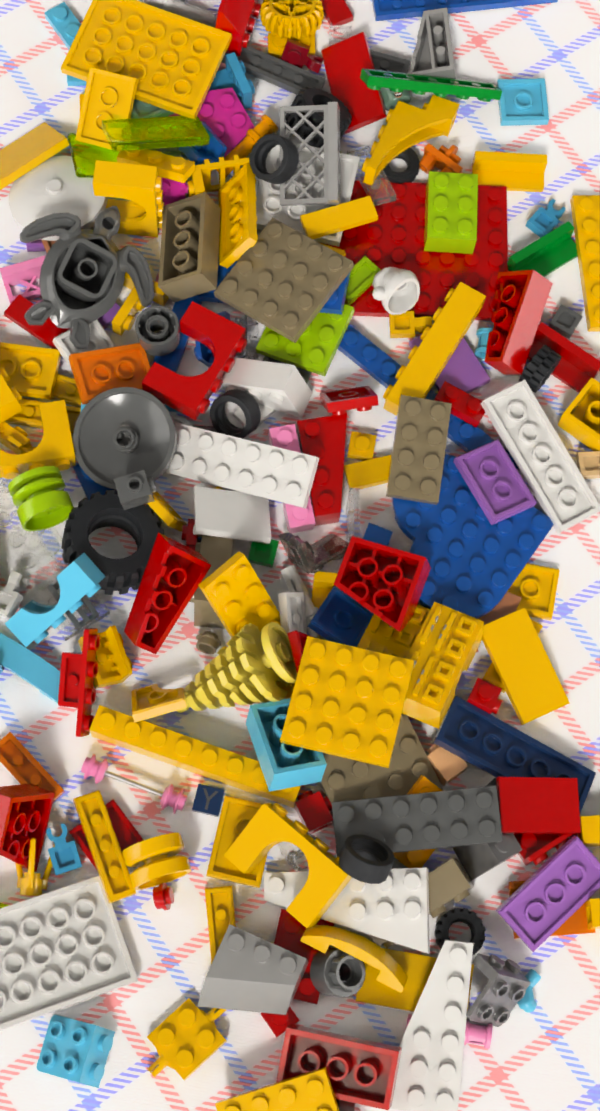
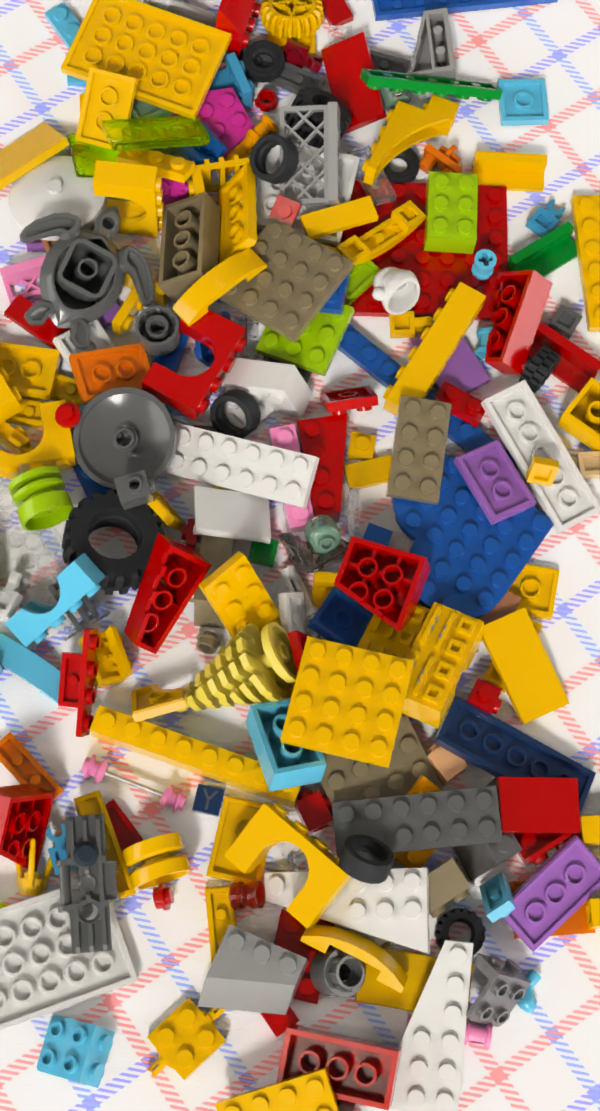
(68, 415): none -> red plate
(97, 883): none -> dark grey piece
(216, 283): none -> yellow slope
(246, 895): none -> clear red wheel
(266, 95): none -> red plate
(268, 48): none -> black tyre
(285, 210): none -> plate
(322, 534): none -> sand green head
(384, 236): none -> yellow slope
(483, 264): none -> medium azure bush
(497, 897): none -> medium azure plate
(542, 470): none -> yellow tile

